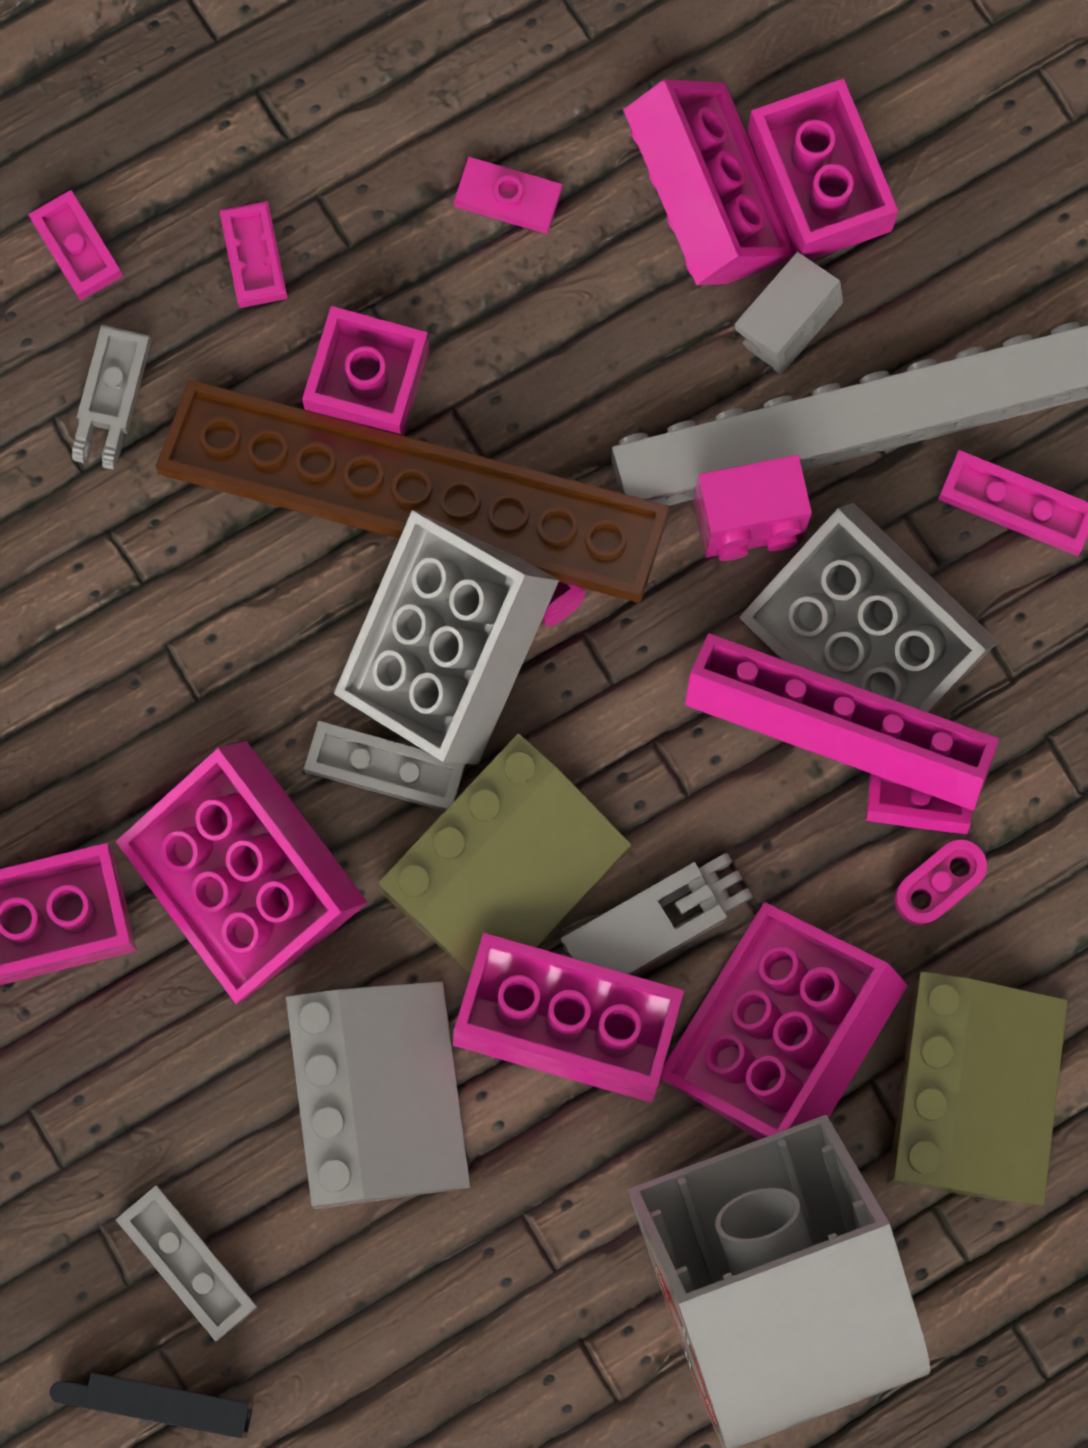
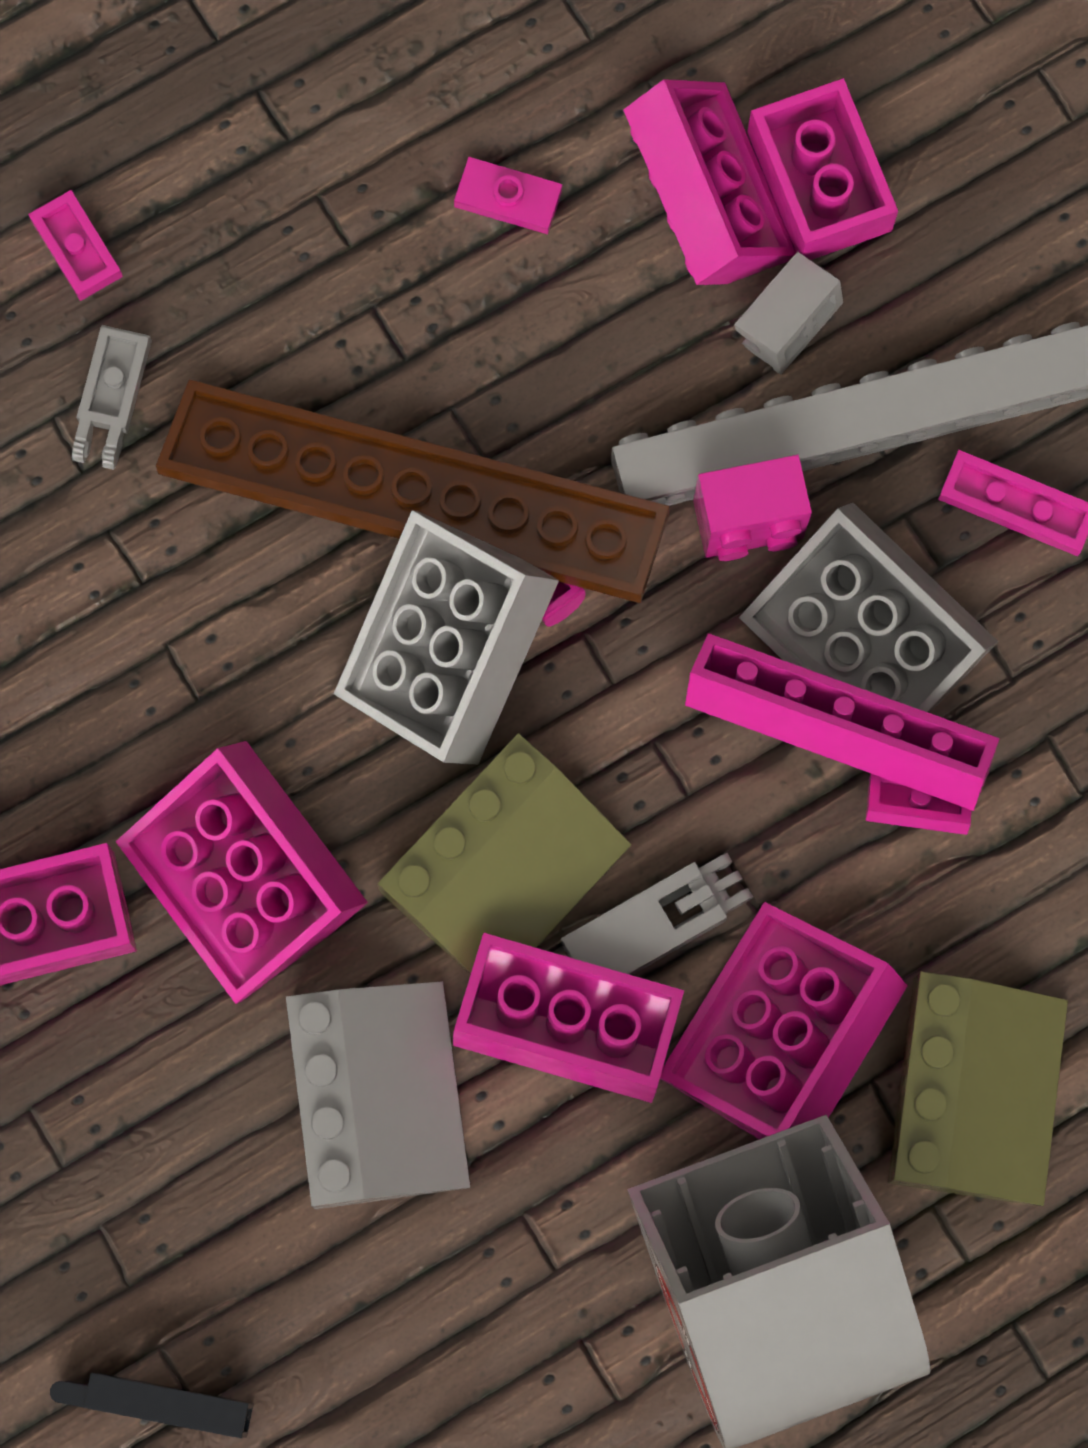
(186, 1263): light grey plate -> none
(253, 254): dark pink plate -> none
(366, 371): dark pink brick -> none
(383, 766): light grey plate -> none
(939, 883): dark pink plate -> none

